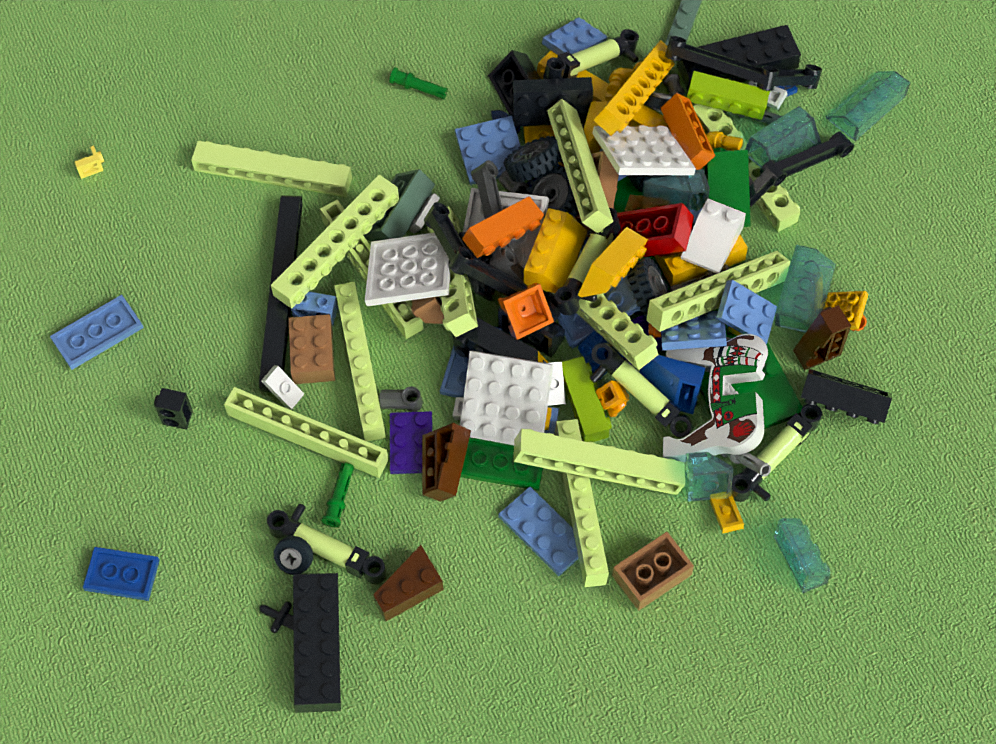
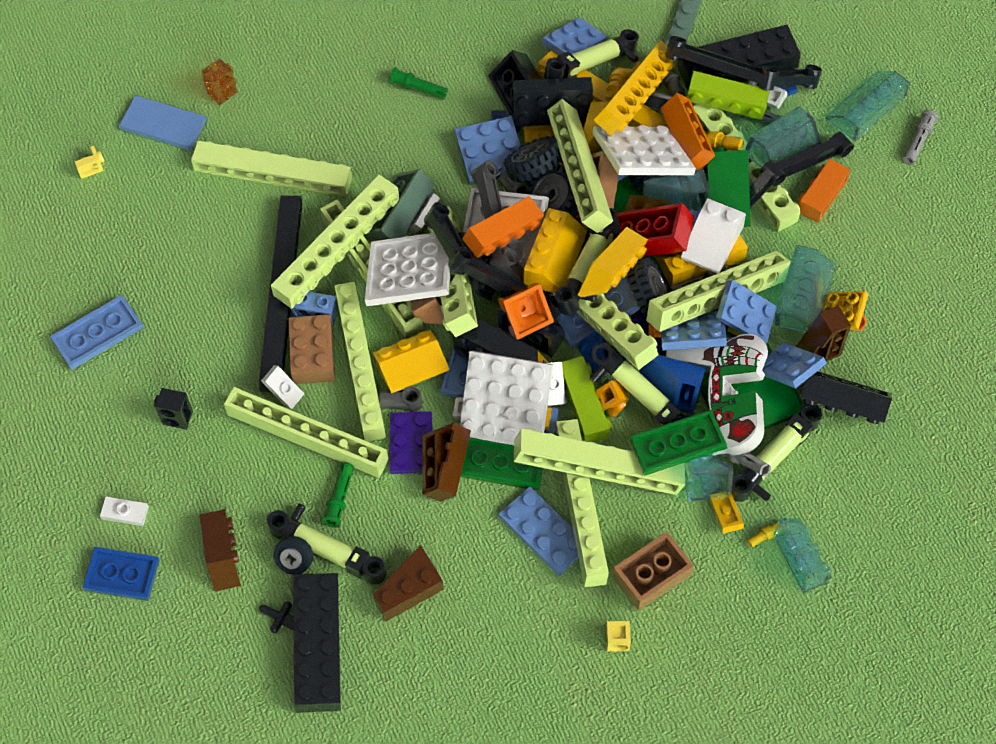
(124, 511): none -> white plate
(163, 123): none -> medium blue tile
(219, 81): none -> clear orange brick
(219, 549): none -> reddish brown wedge
(410, 361): none -> yellow slope
(618, 636): none -> light yellow brick
(678, 442): none -> green tile
(765, 534): none -> yellow bar
(792, 365): none -> medium blue plate
(823, 190): none -> orange brick
(922, 130): none -> light grey pin

